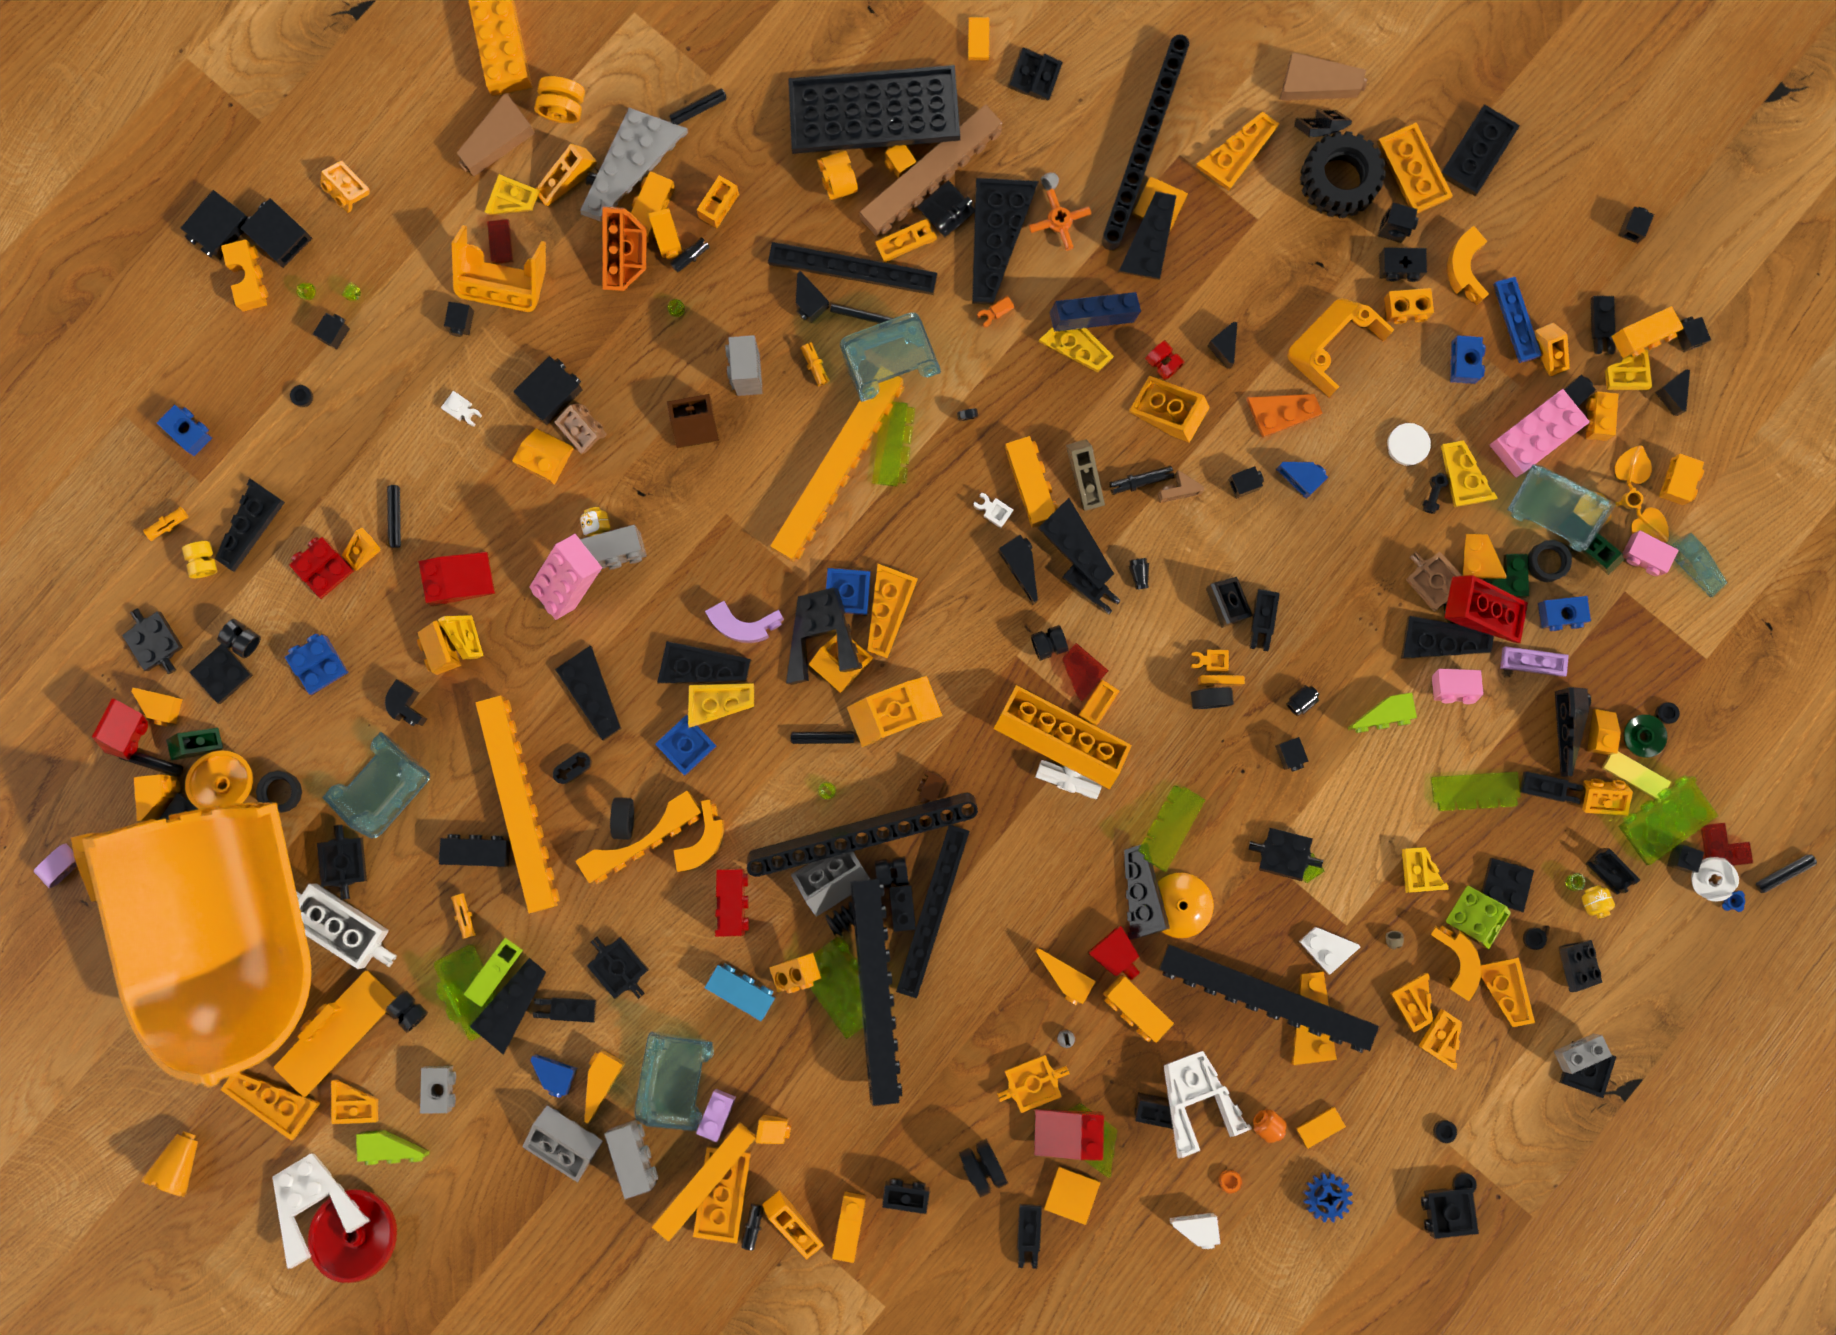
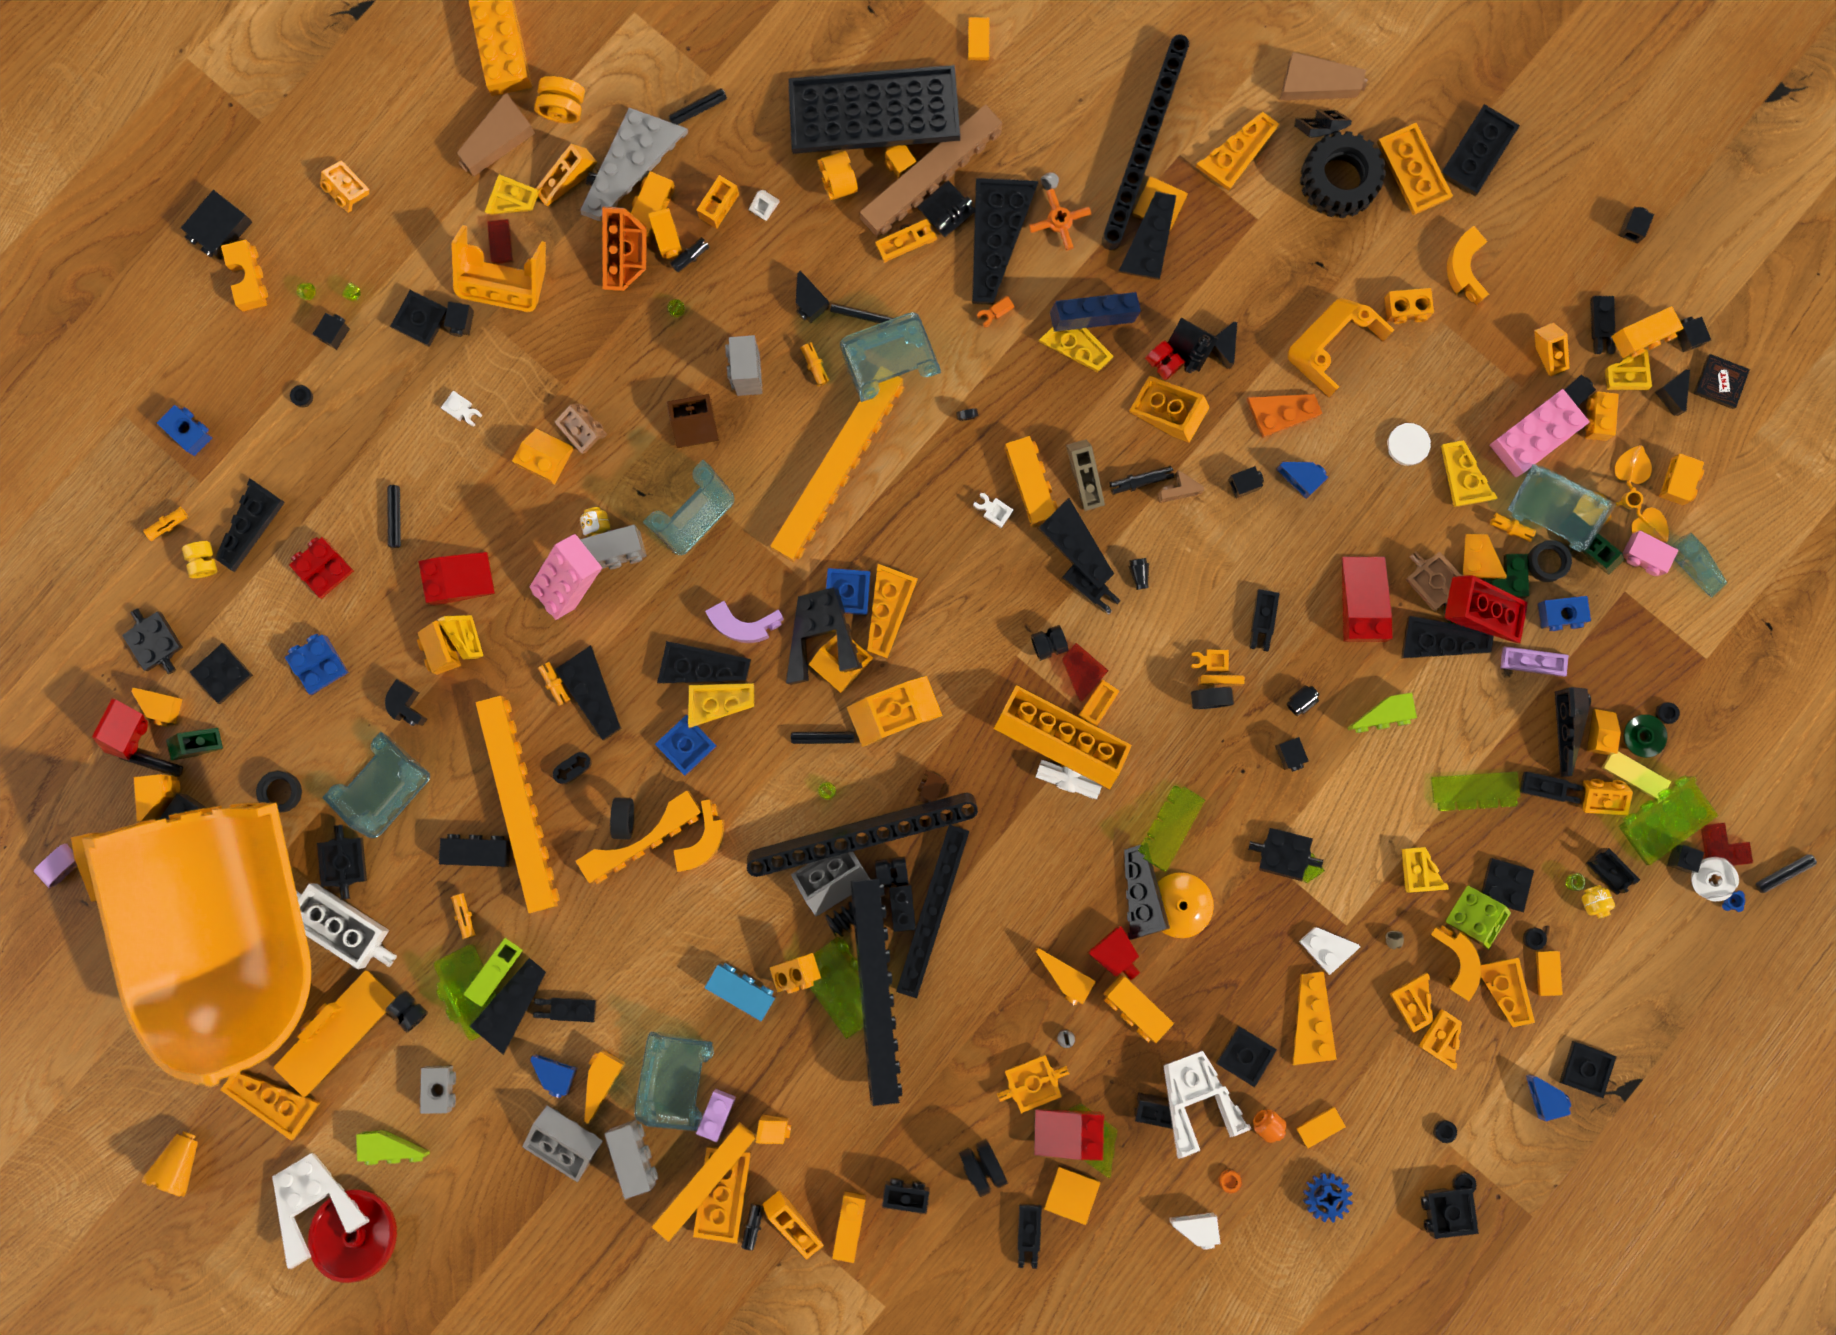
(214, 770): light orange dish -> none
(236, 636): black wheel -> none
(276, 232): black brick -> none
(351, 1105): light orange wing -> none
(360, 549): light orange slope -> none
(419, 318): none -> black plate
(548, 389): black brick -> none
(553, 683): none -> light orange pin
(617, 967): black plate -> none
(695, 515): none -> clear light blue windscreen
(731, 902): red wedge -> none
(763, 204): none -> white slope
(852, 268): black plate -> none
(890, 447): clear neon green windscreen -> none
(1019, 559): black slope -> none
(1035, 74): black slope -> none
(1191, 344): none -> black hinge
(1229, 601): black slope -> none
(1246, 1056): none -> black plate
(1268, 997): black brick -> none
(1366, 600): none -> red slope
(1398, 222): black brick -> none
(1412, 258): black brick -> none
(1436, 483): black bar -> none
(1457, 685): bright pink brick -> none
(1461, 370): blue brick -> none
(1513, 527): none -> light orange pin
(1517, 319): blue plate -> none
(1548, 973): none -> light orange tile
(1548, 1100): none -> blue slope
(1580, 965): black plate -> none
(1582, 1053): light grey brick -> none
(1721, 381): none -> black tile

